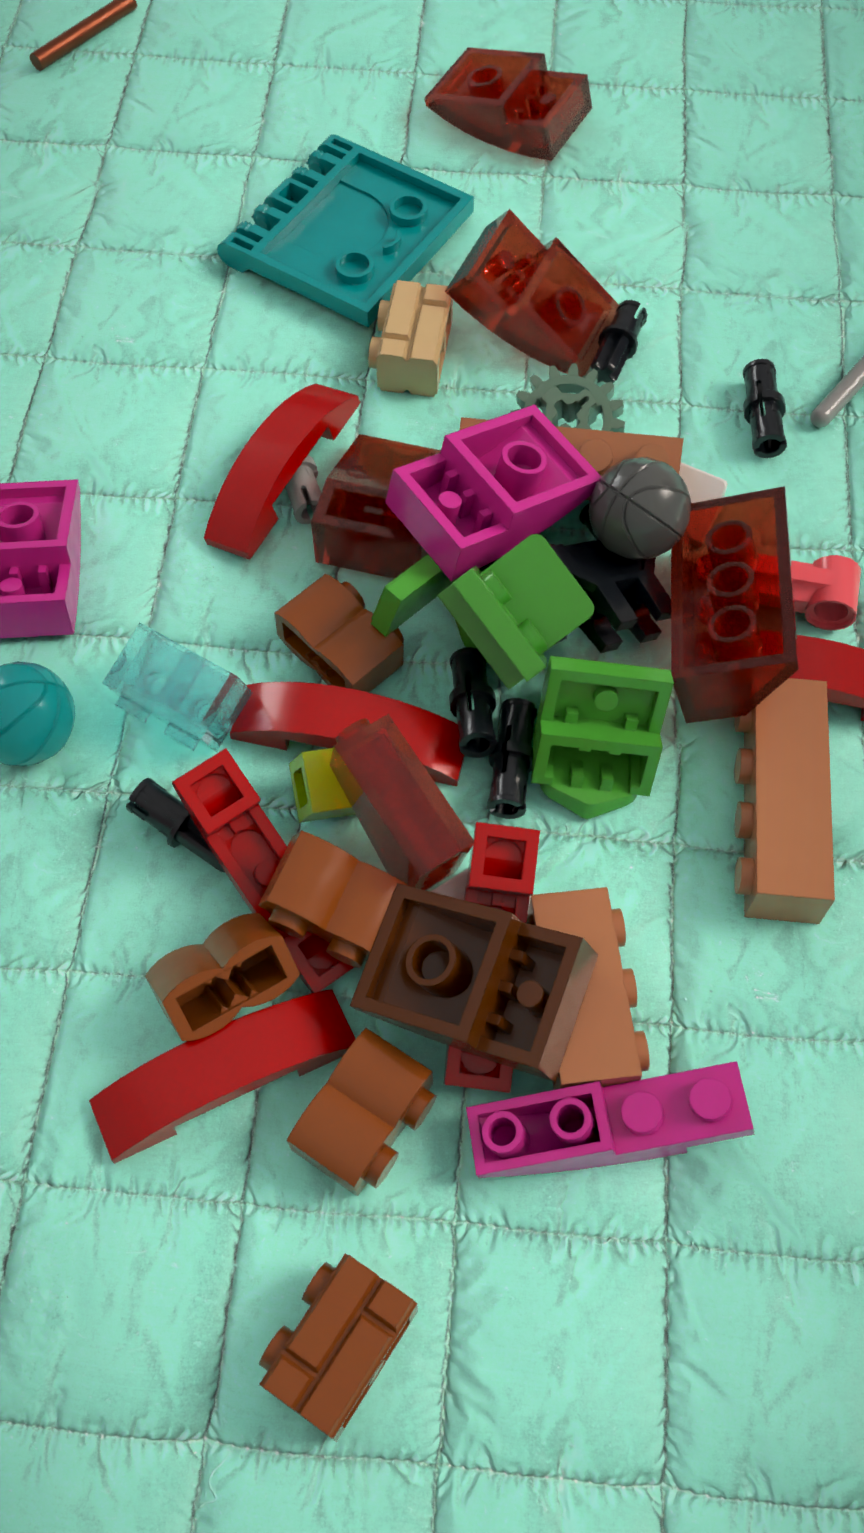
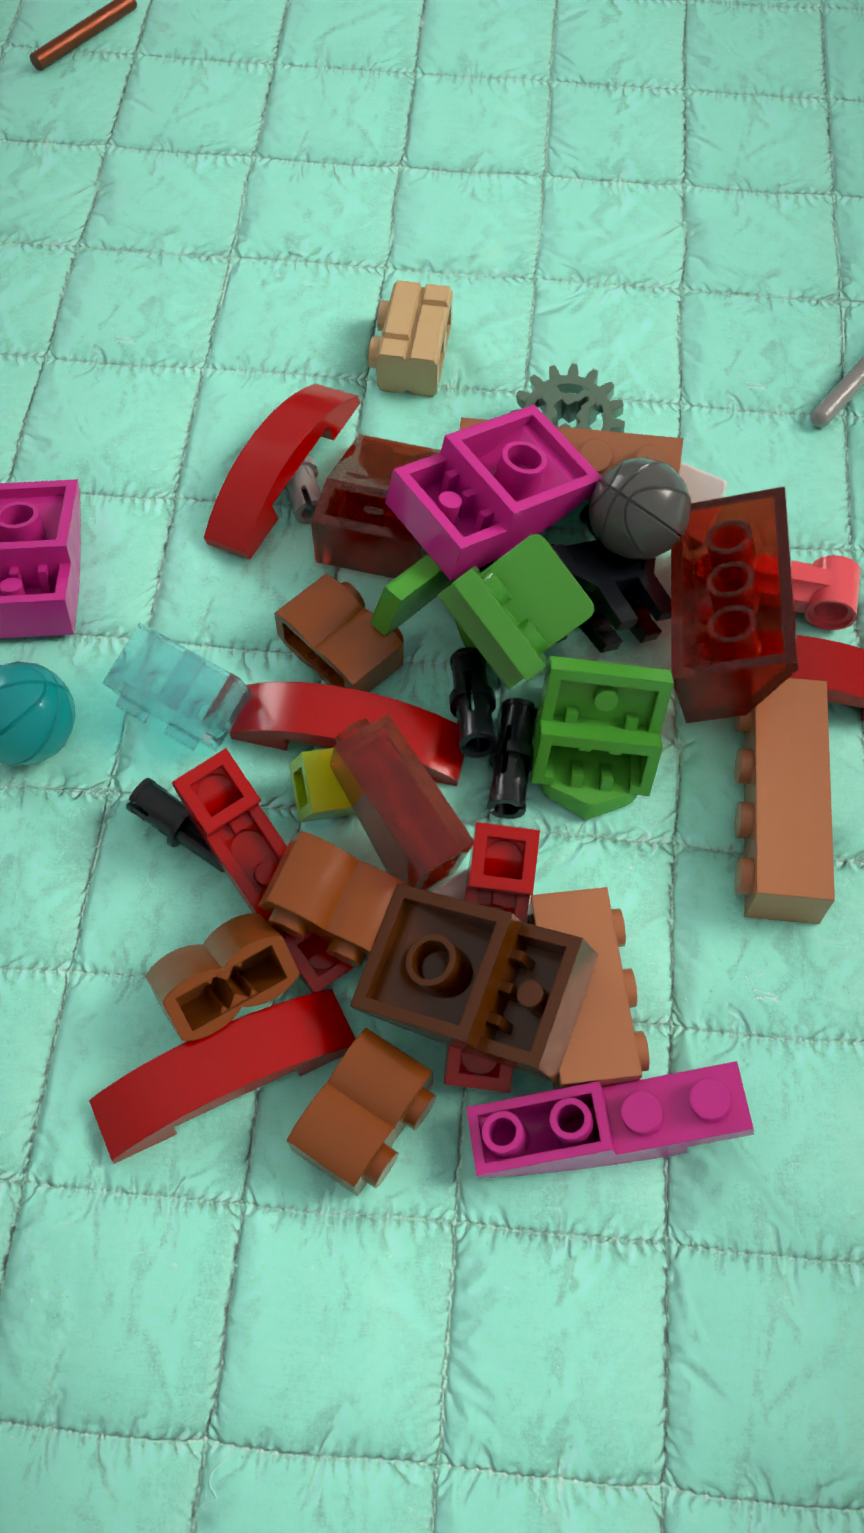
(337, 1345): dark orange brick -> none
(347, 228): teal hinge -> none
(512, 101): clear red slope -> none
(533, 295): clear red slope -> none
(618, 341): black axle -> none
(766, 428): black pin -> none

